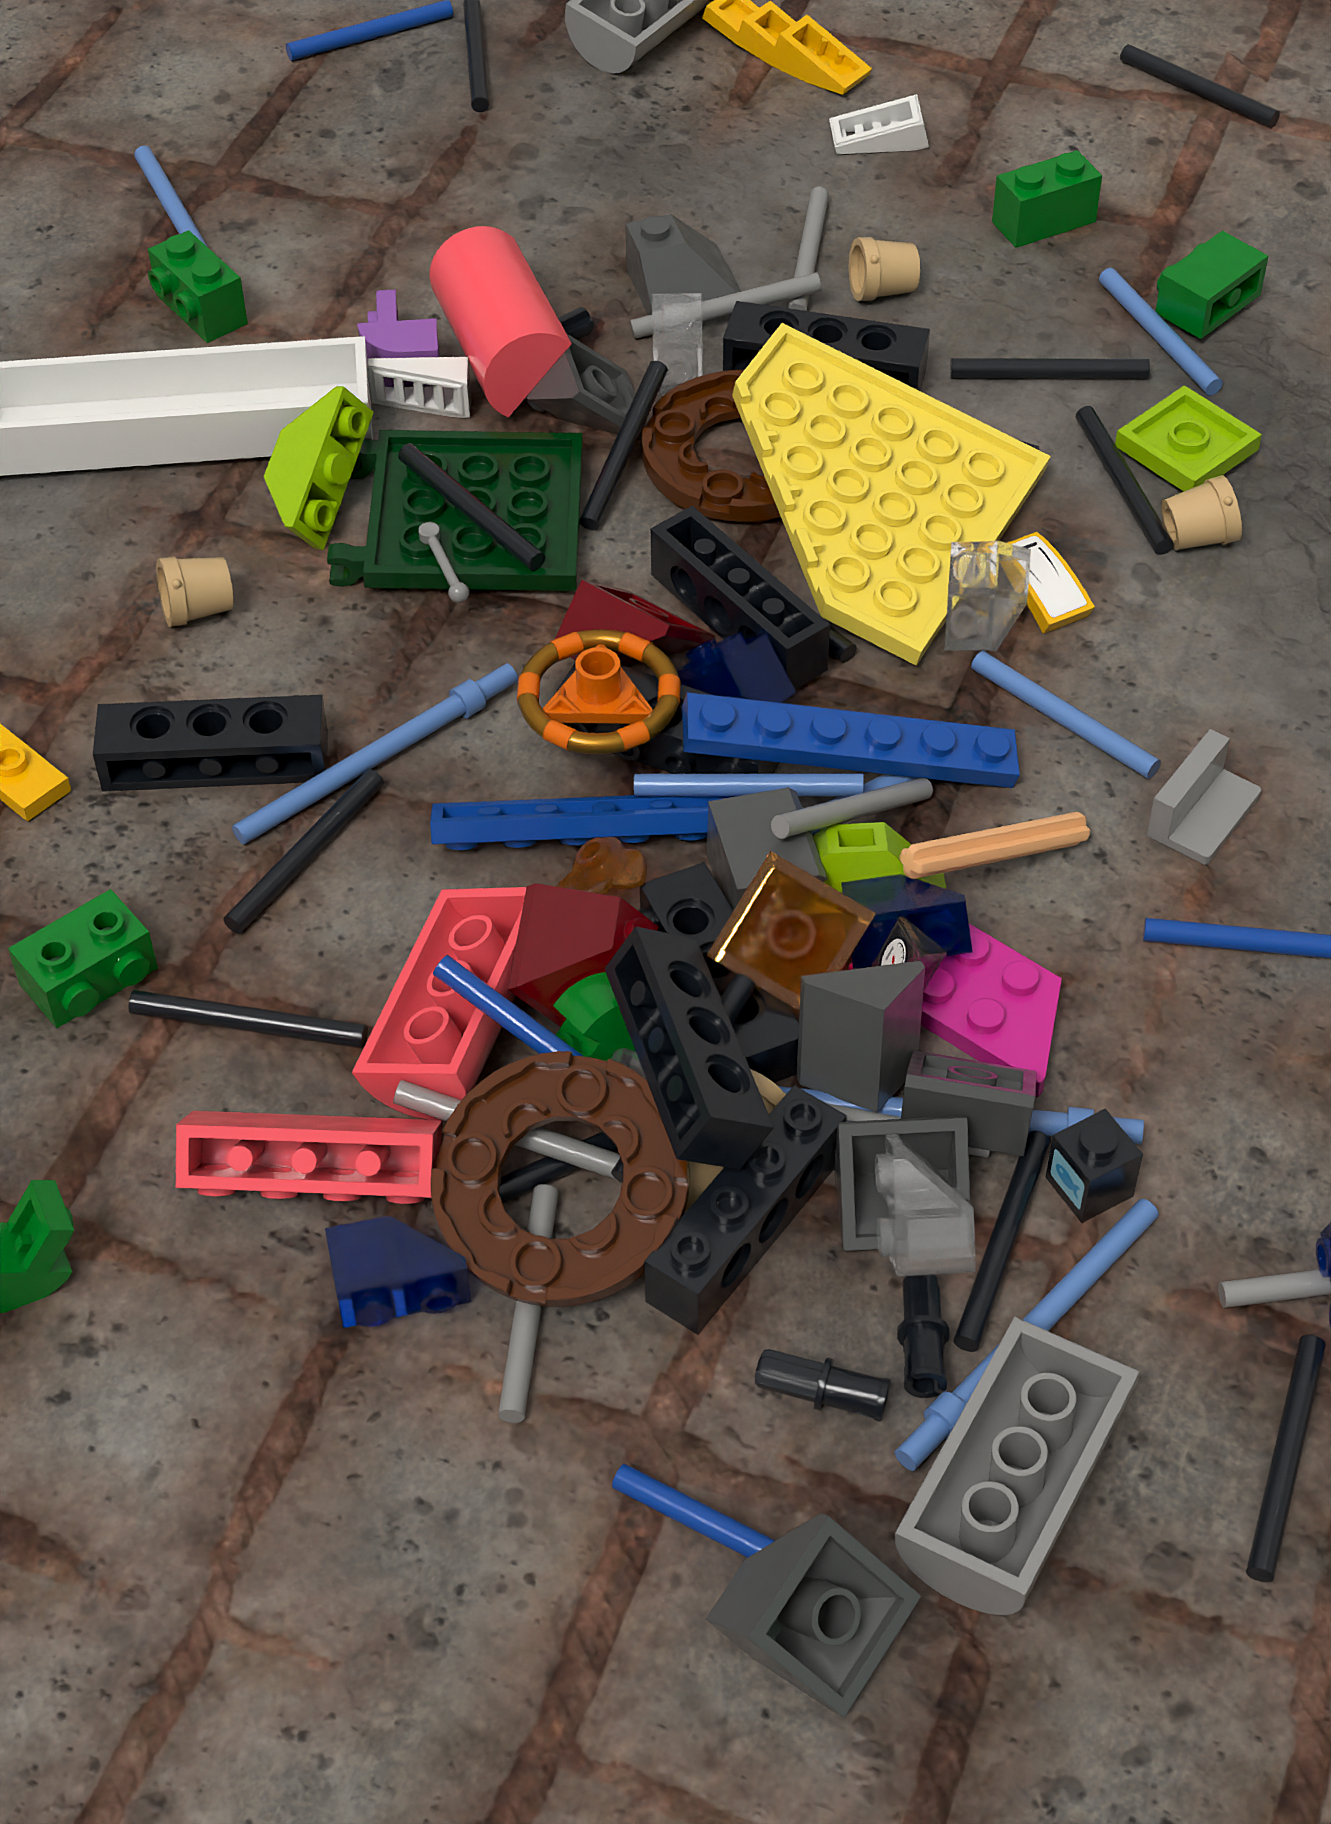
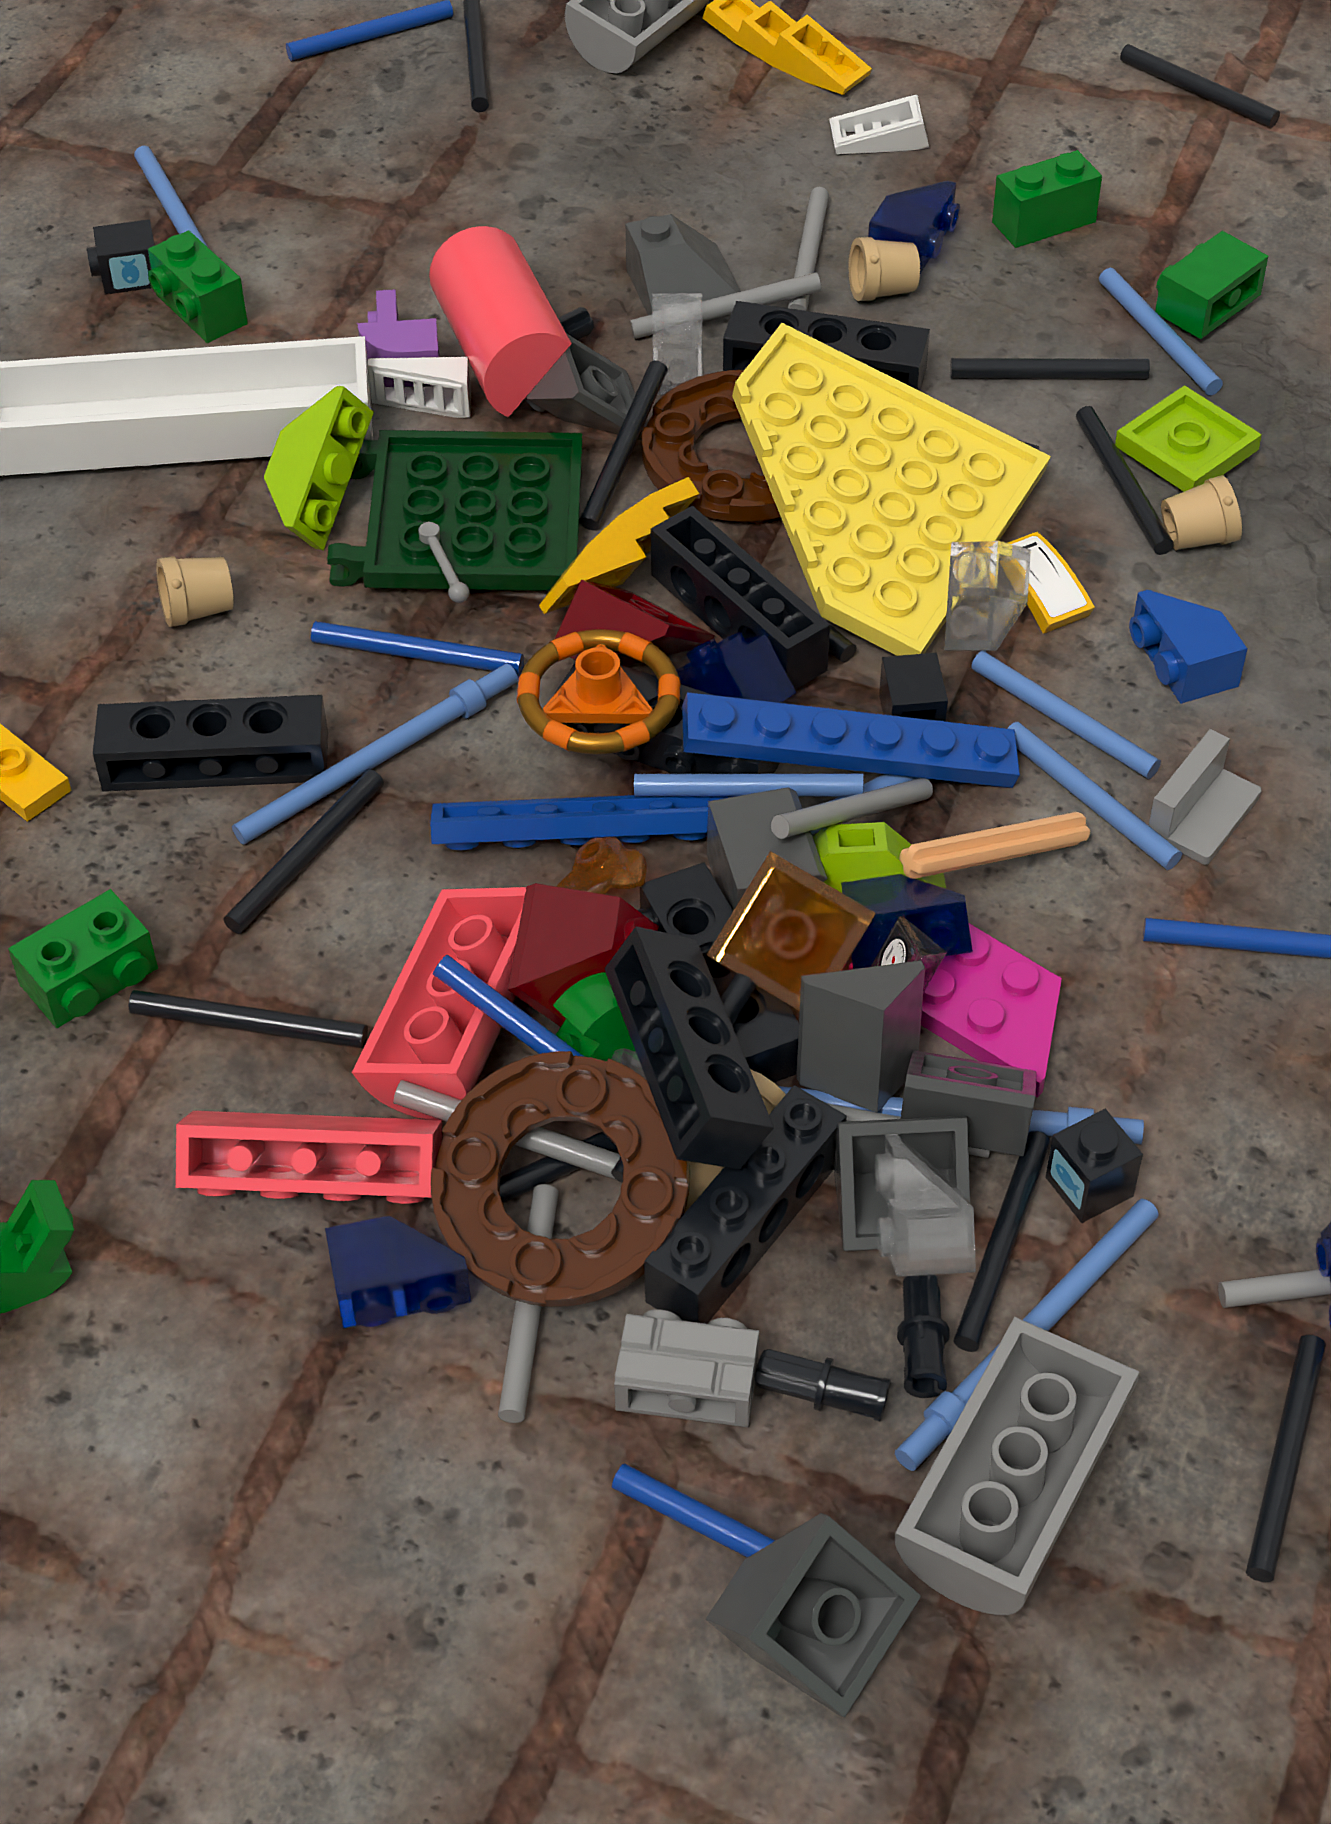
(122, 256): none -> black brick
(414, 647): none -> blue bar
(472, 507): black bar -> none
(621, 544): none -> yellow slope
(687, 1368): none -> light grey brick
(913, 687): none -> black brick
(918, 218): none -> clear blue slope
(1096, 798): none -> medium blue bar
(1188, 644): none -> blue slope

